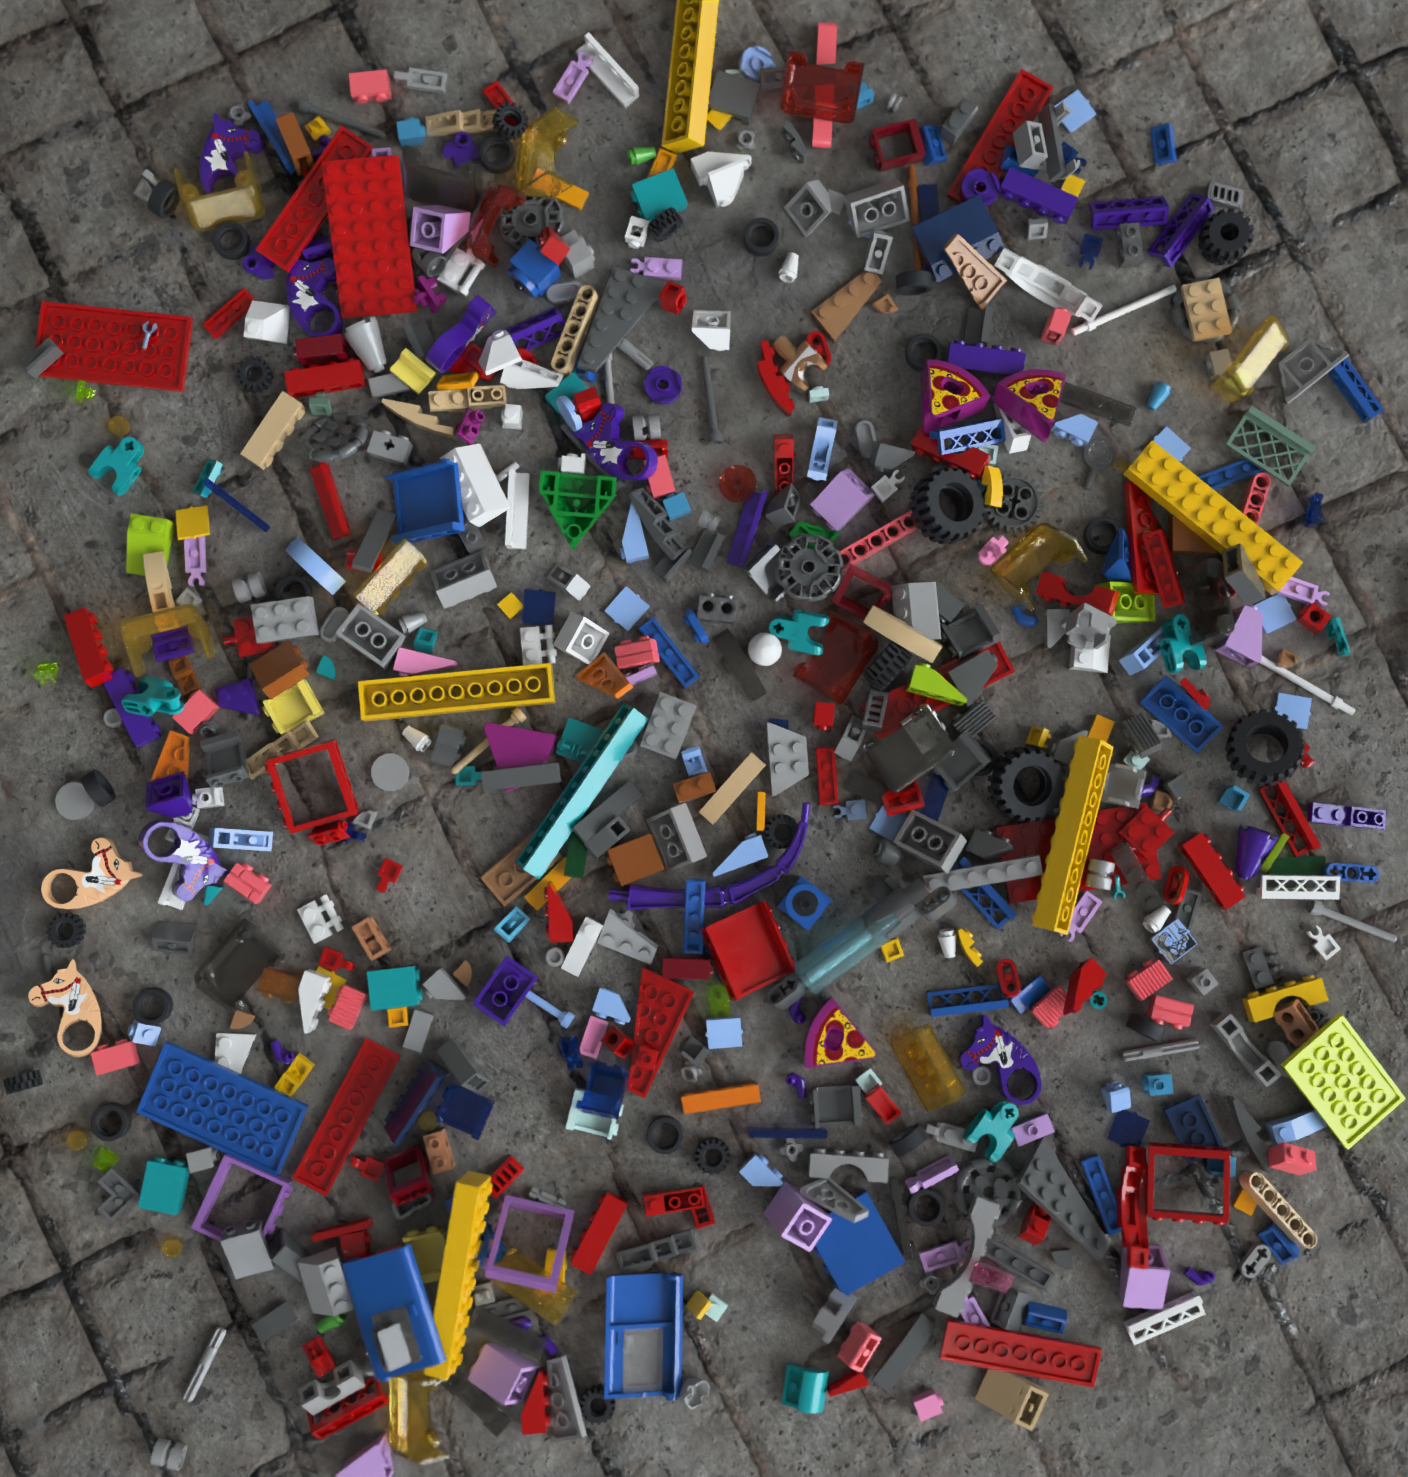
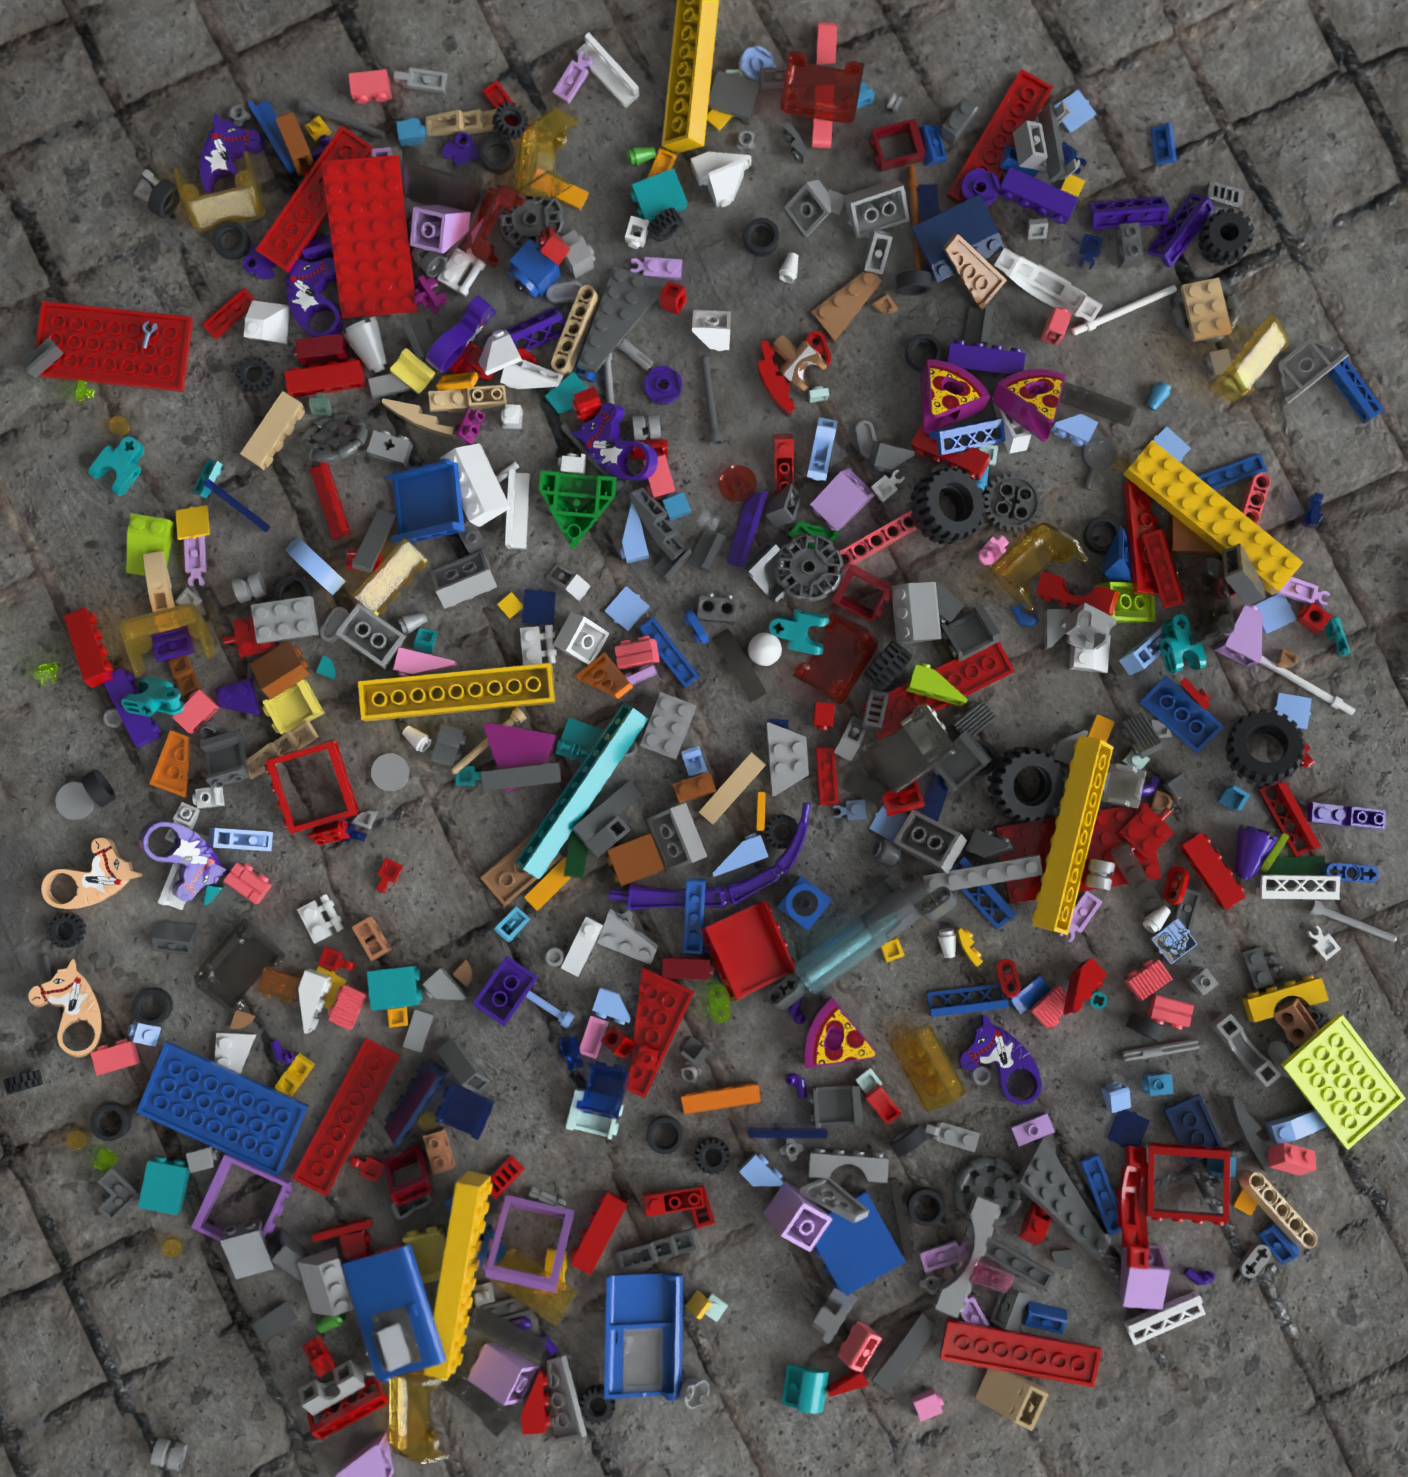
(169, 796): dark purple slope -> none
(204, 1364): light grey axle -> none
(560, 919): red slope -> none
(567, 411): light blue tile -> none
(724, 1032): light blue piece -> none
(902, 634): tan slope -> none
(932, 1174): lavender plate -> none
(973, 675): dark grey slope -> none
(992, 479): yellow slope -> none
(996, 1126): teal piece -> none
(1037, 737): yellow tile -> none
(1117, 889): teal hand -> none
(1280, 434): sand green fence -> none

